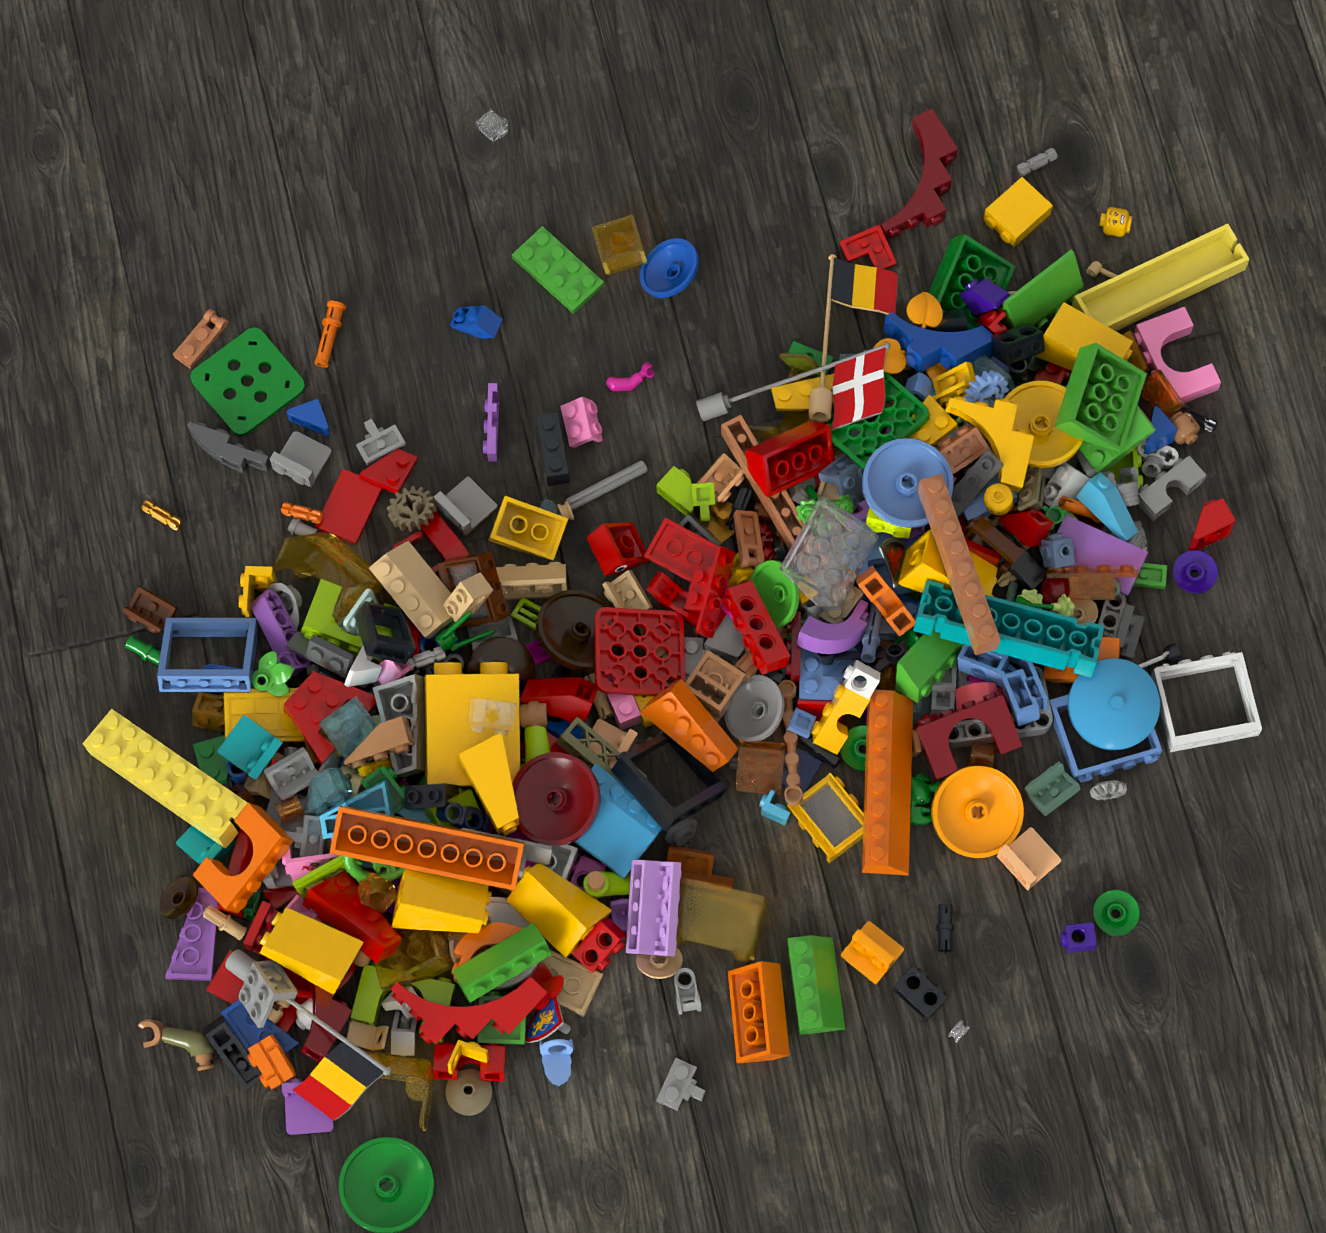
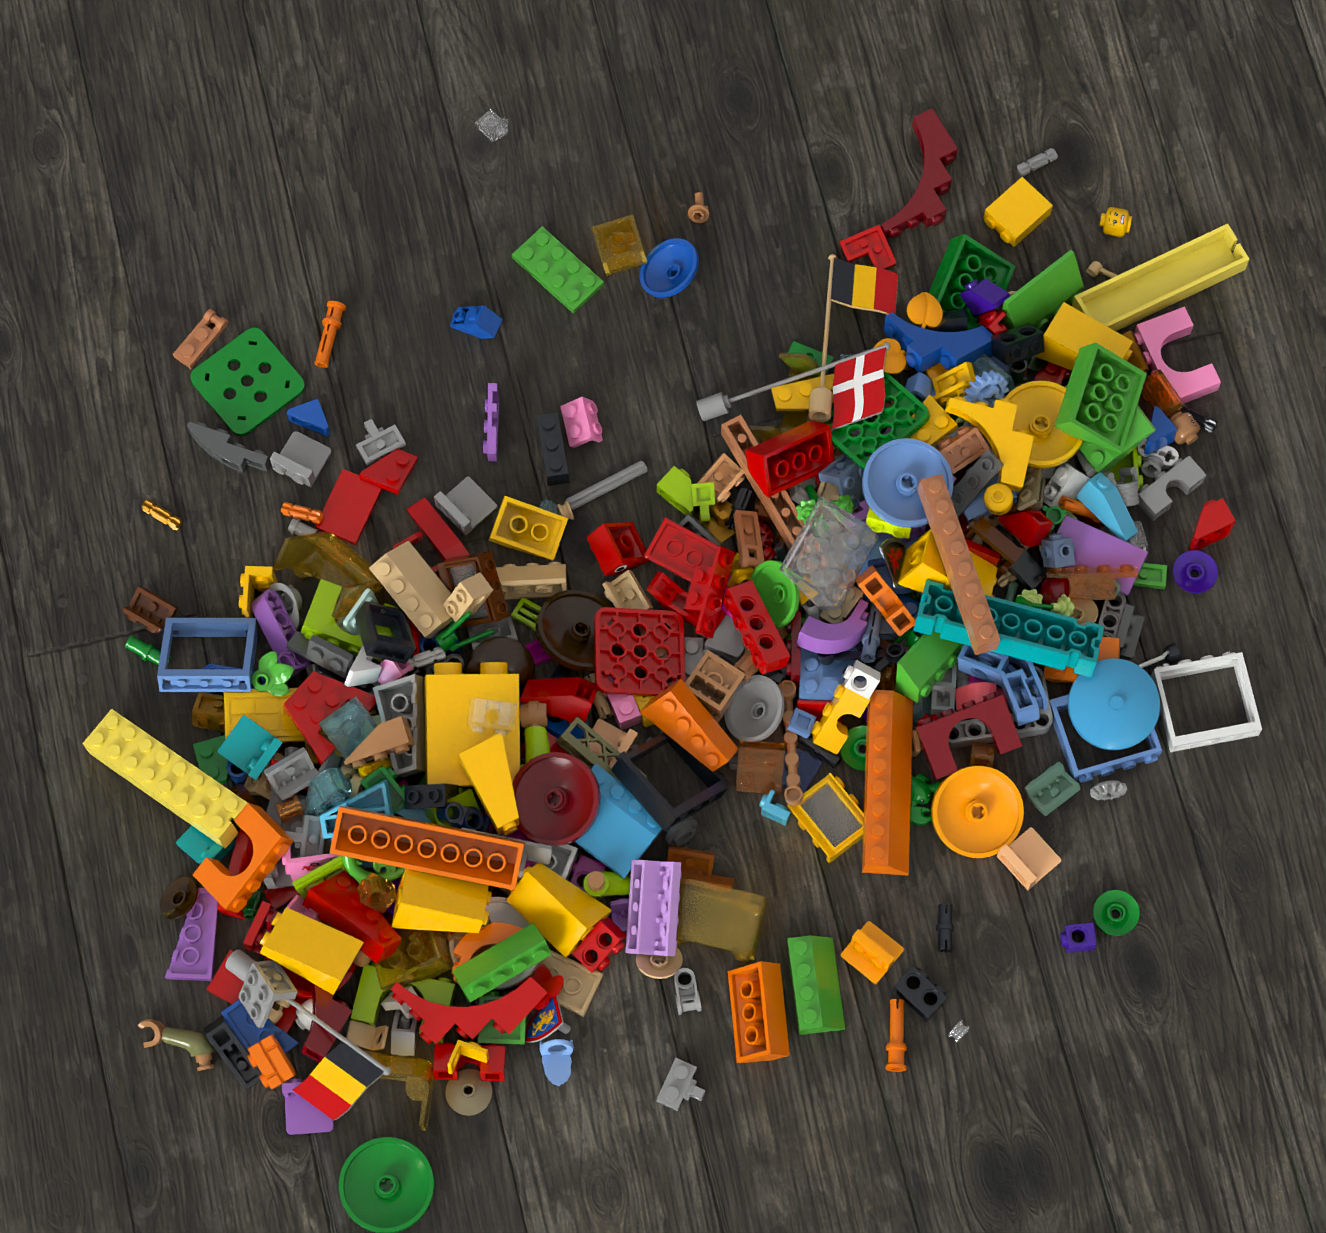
(224, 922): tan axle -> none
(401, 513): dark tan gear -> none
(629, 384): dark pink arm -> none
(698, 212): none -> medium nougat plate
(896, 1047): none -> orange pin

